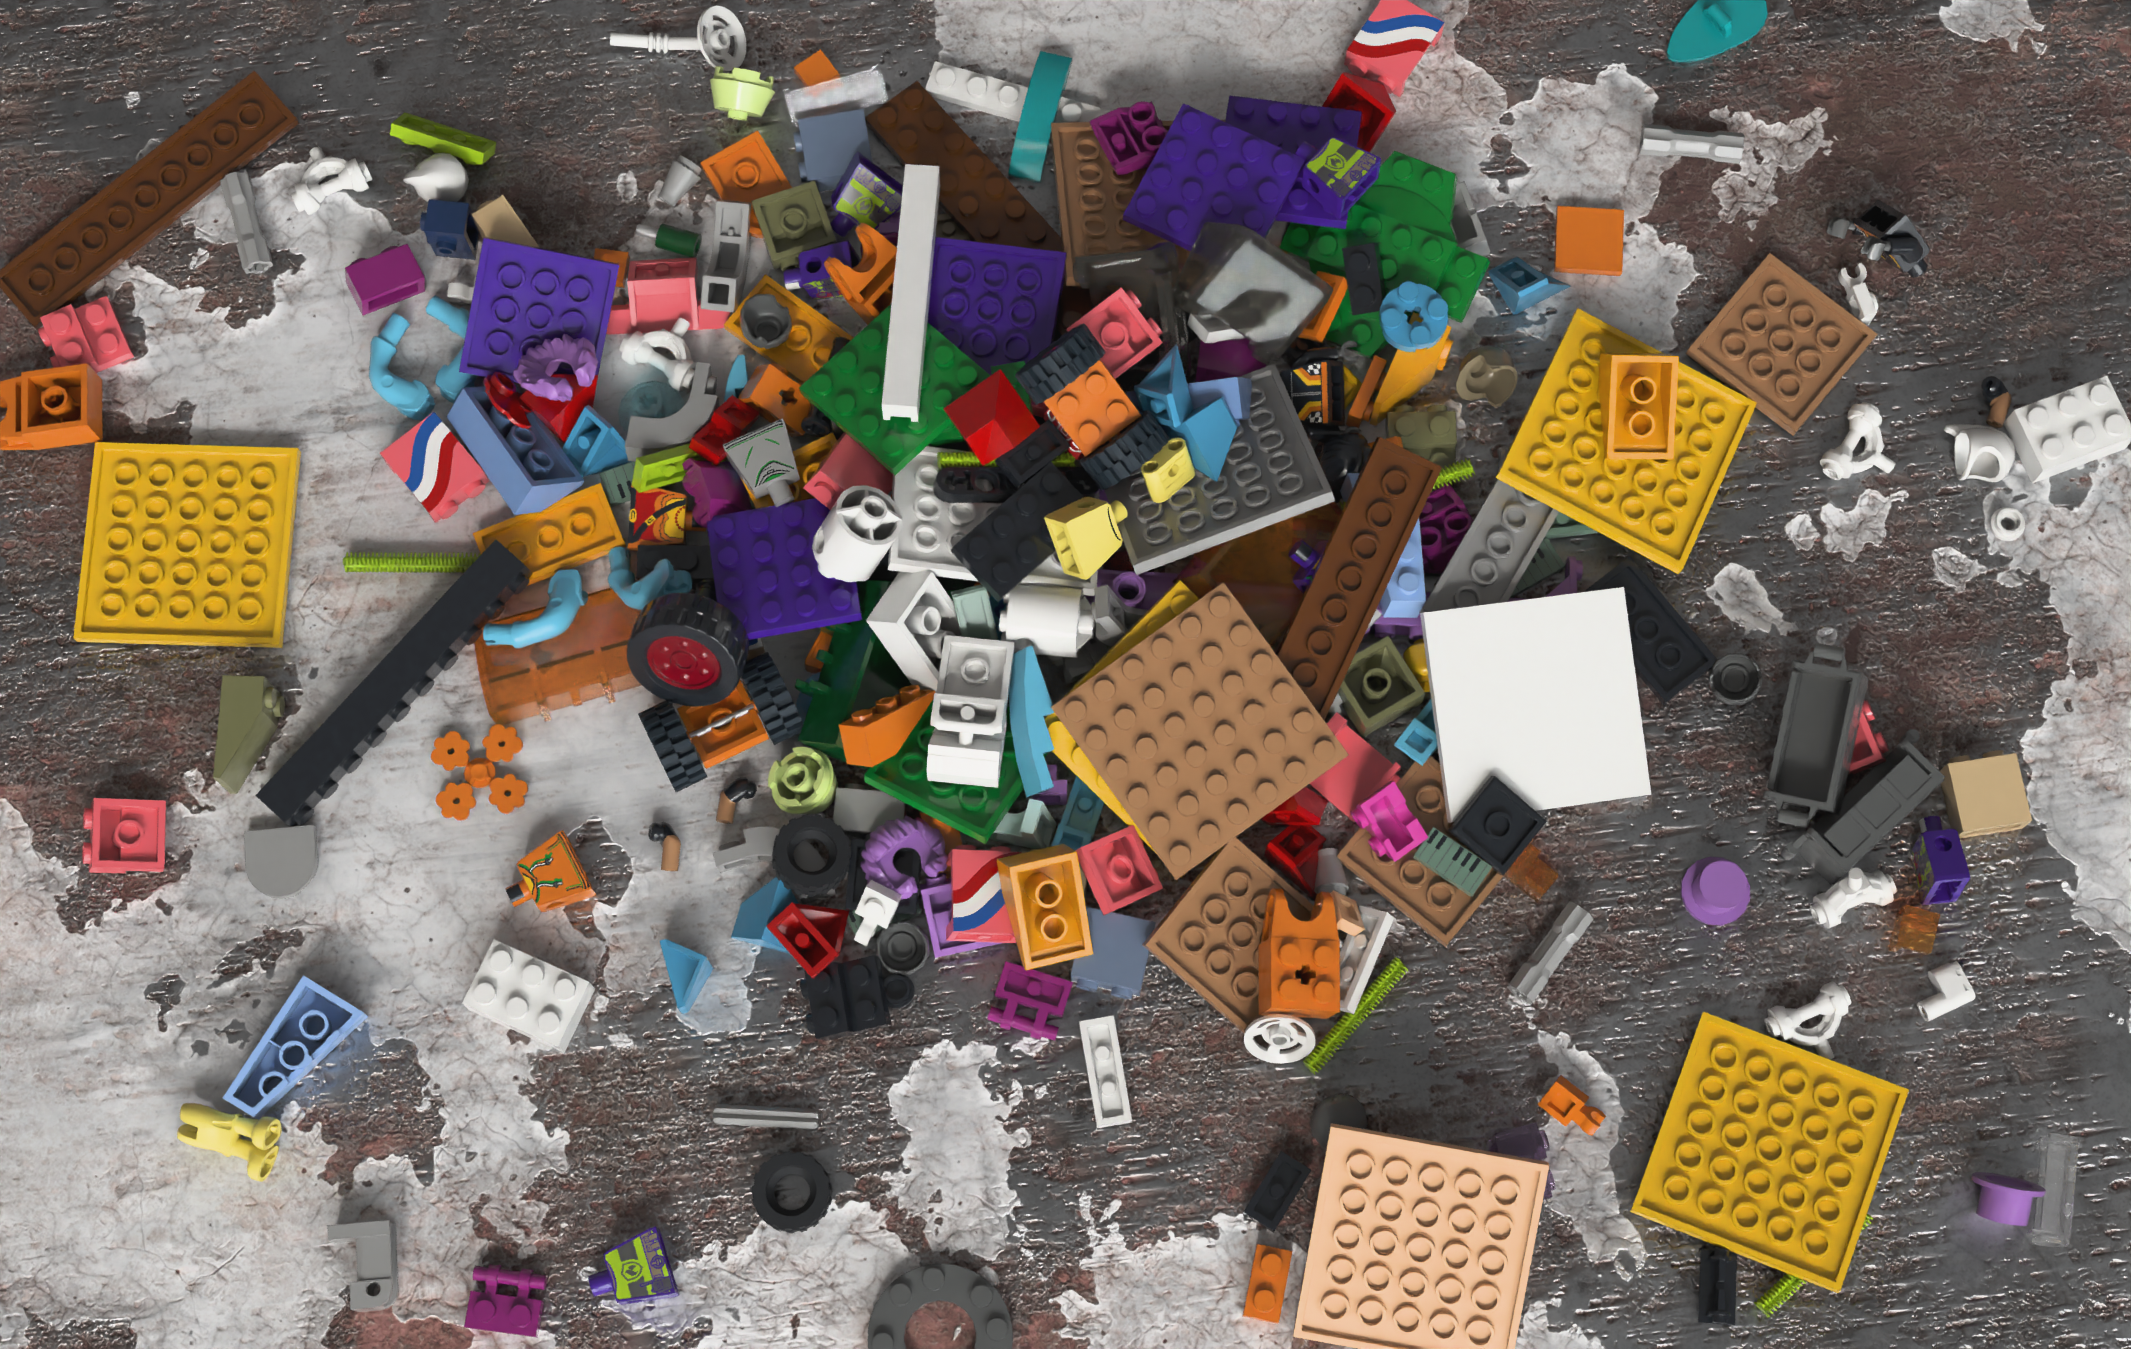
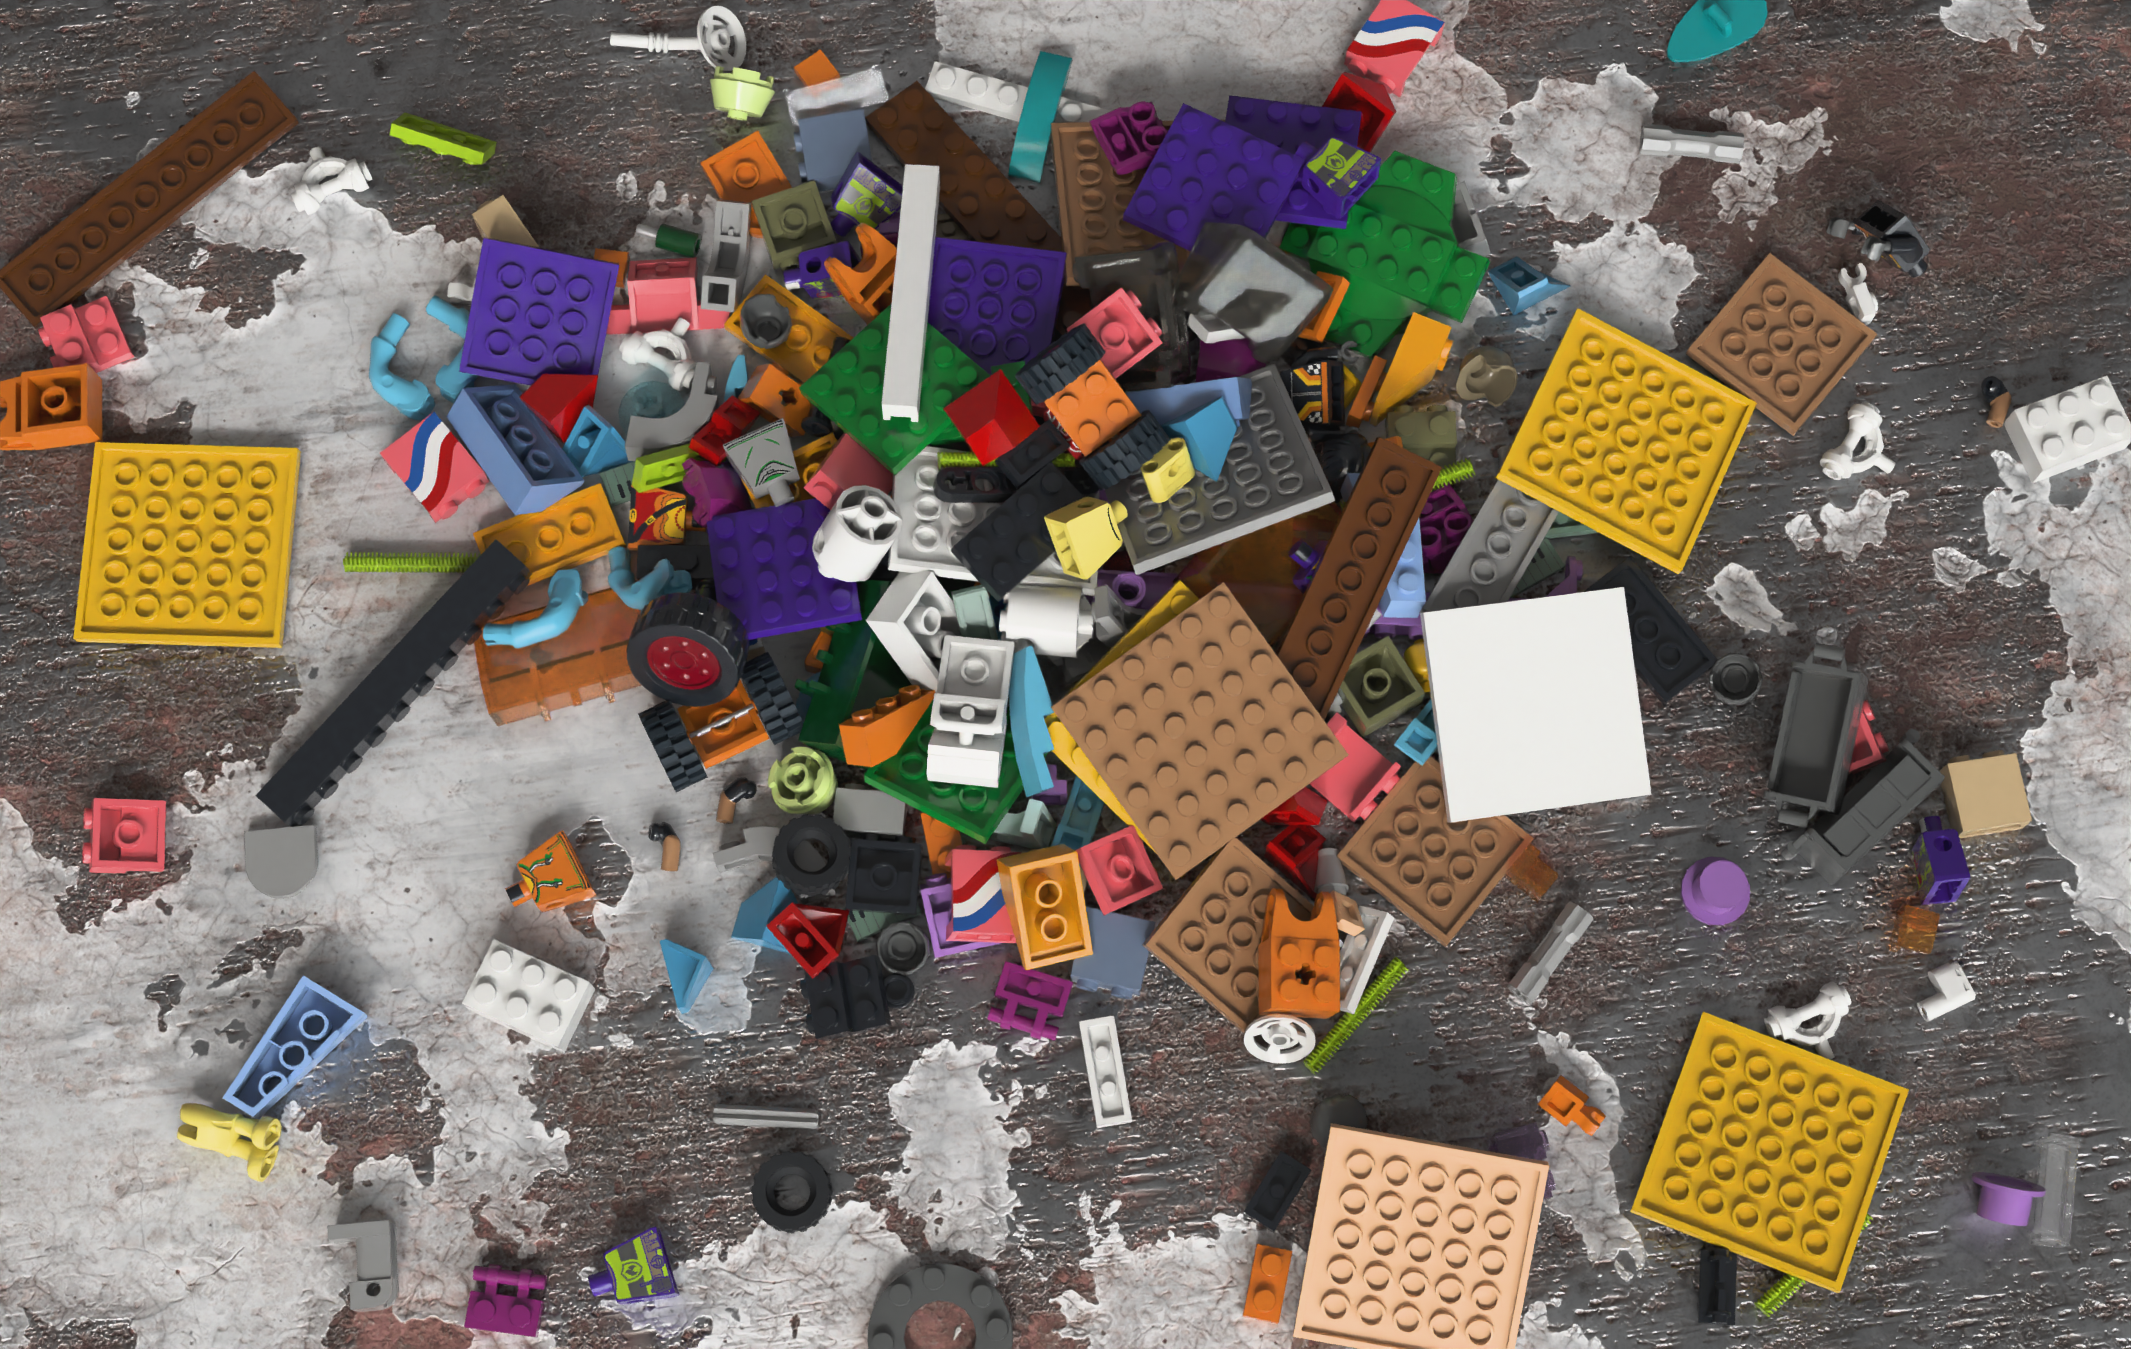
(245, 726): olive slope -> none
(251, 244): light grey axle -> none
(384, 279): magenta brick -> none
(439, 178): white piece -> none
(450, 229): dark blue brick -> none
(479, 772): orange plant -> none
(506, 399): red plate -> none
(540, 363): medium lavender piece -> none
(680, 179): light grey cone -> none
(877, 908): white plate -> none
(897, 835): medium lavender piece -> none
(1166, 391): dark azure slope -> none
(1364, 278): black plate -> none
(1389, 822): dark pink cylinder -> none
(1413, 298): dark azure plate -> none
(1452, 862): sand green tile -> none
(1497, 825): black tile -> none
(1589, 240): orange tile -> none
(1638, 404): light orange slope -> none
(1850, 892): white piece -> none
(1981, 452): white piece -> none
(2011, 515): white plate -> none

